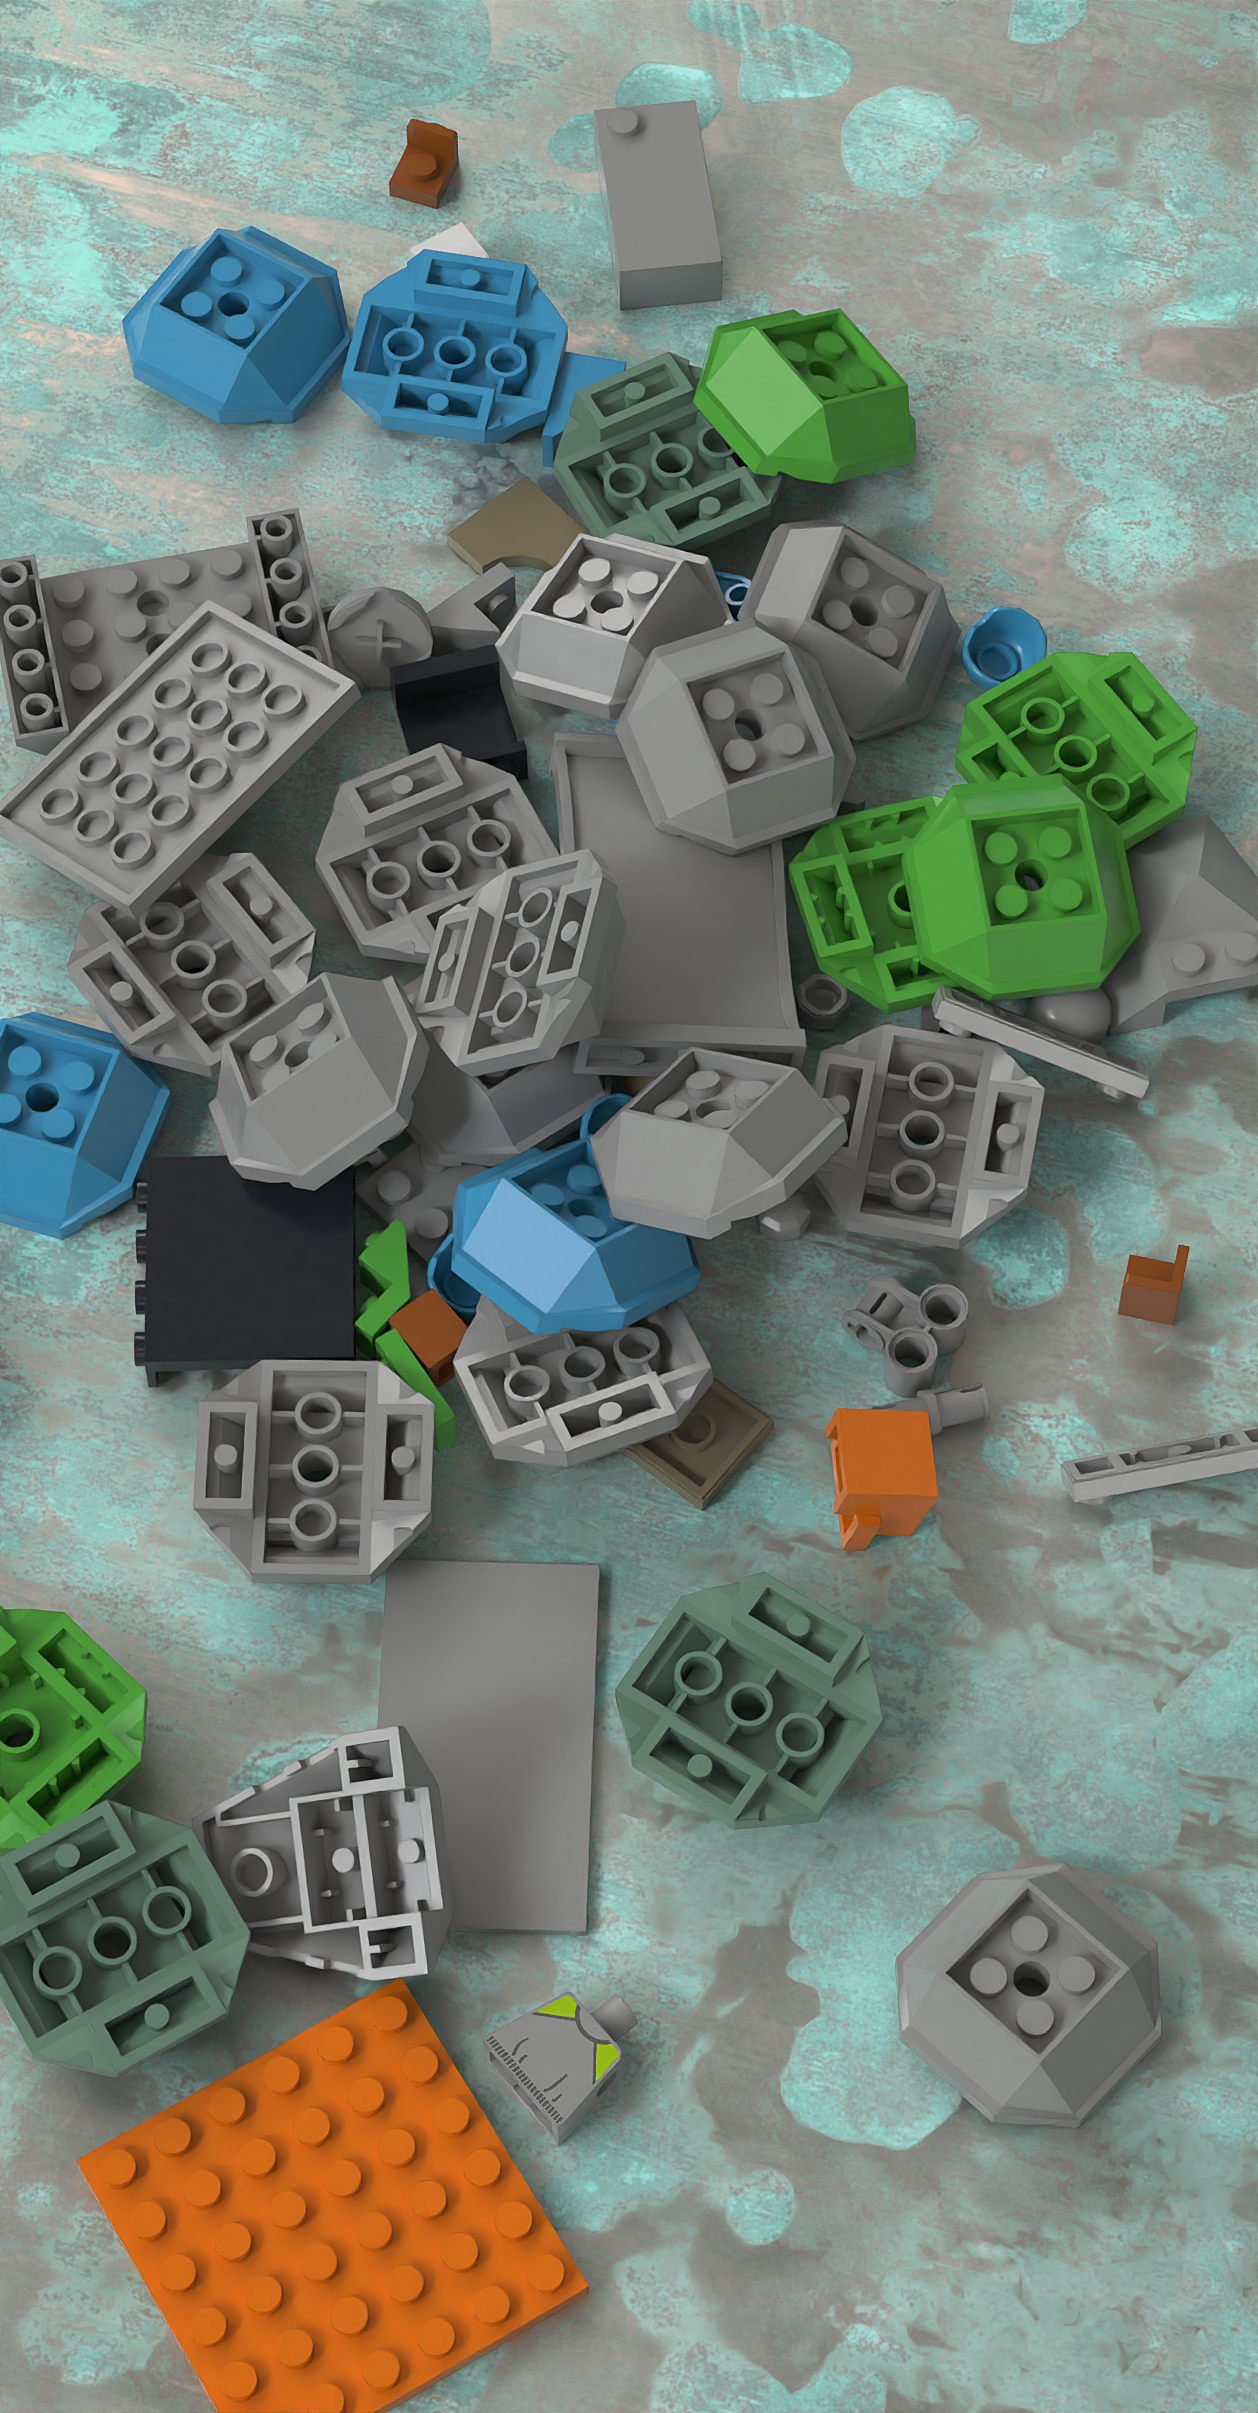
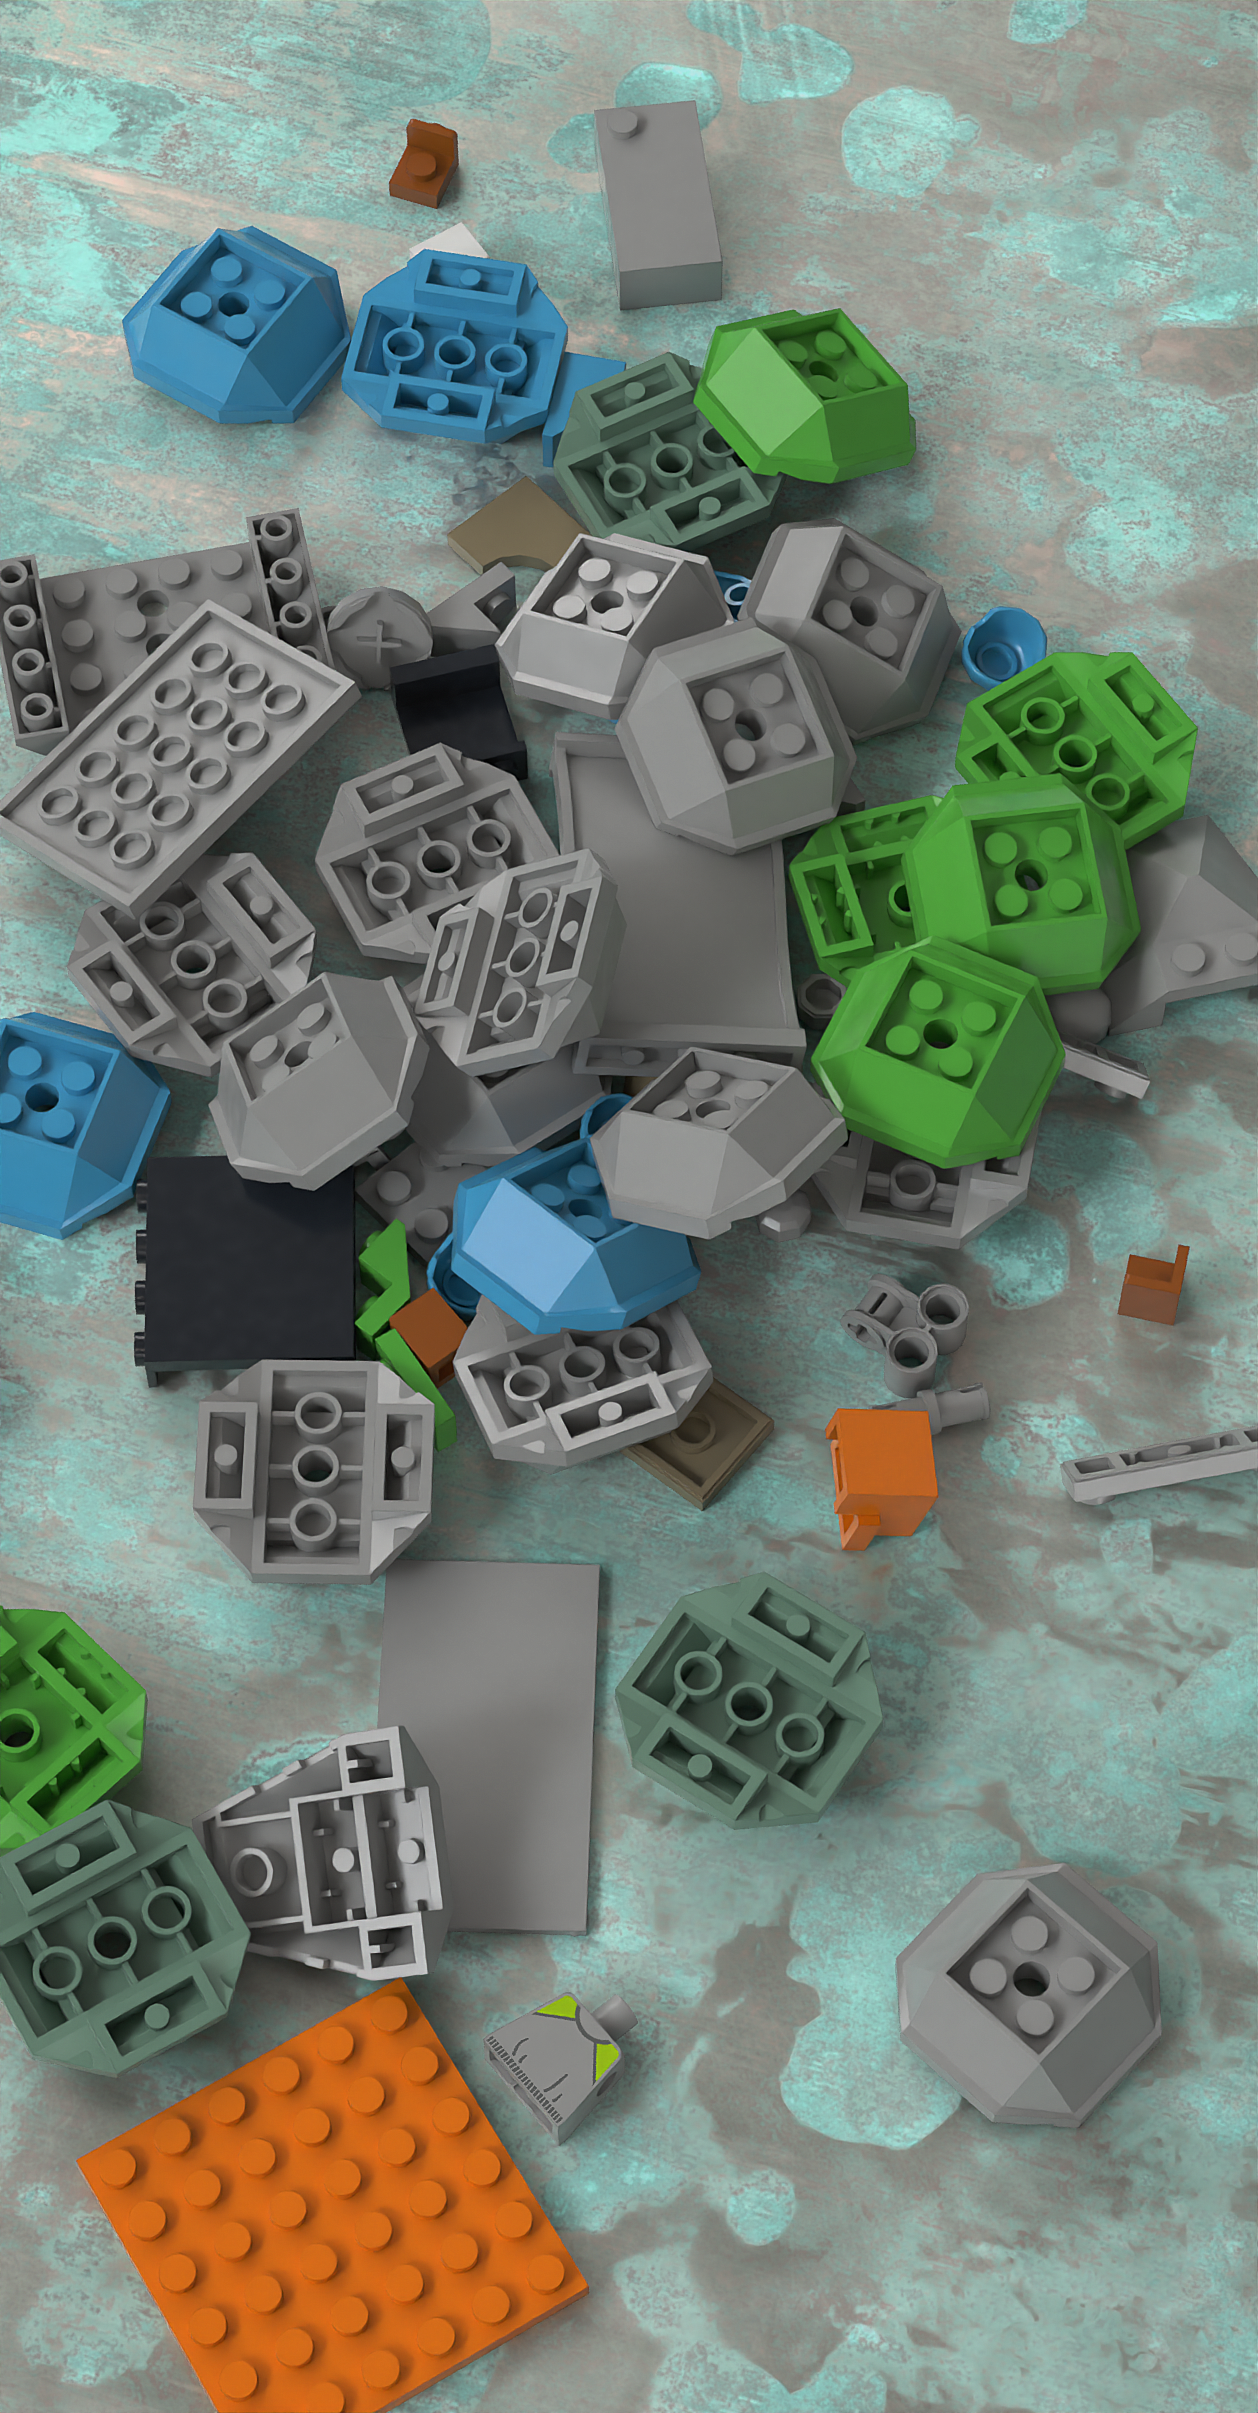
(933, 1101): none -> bright green piece

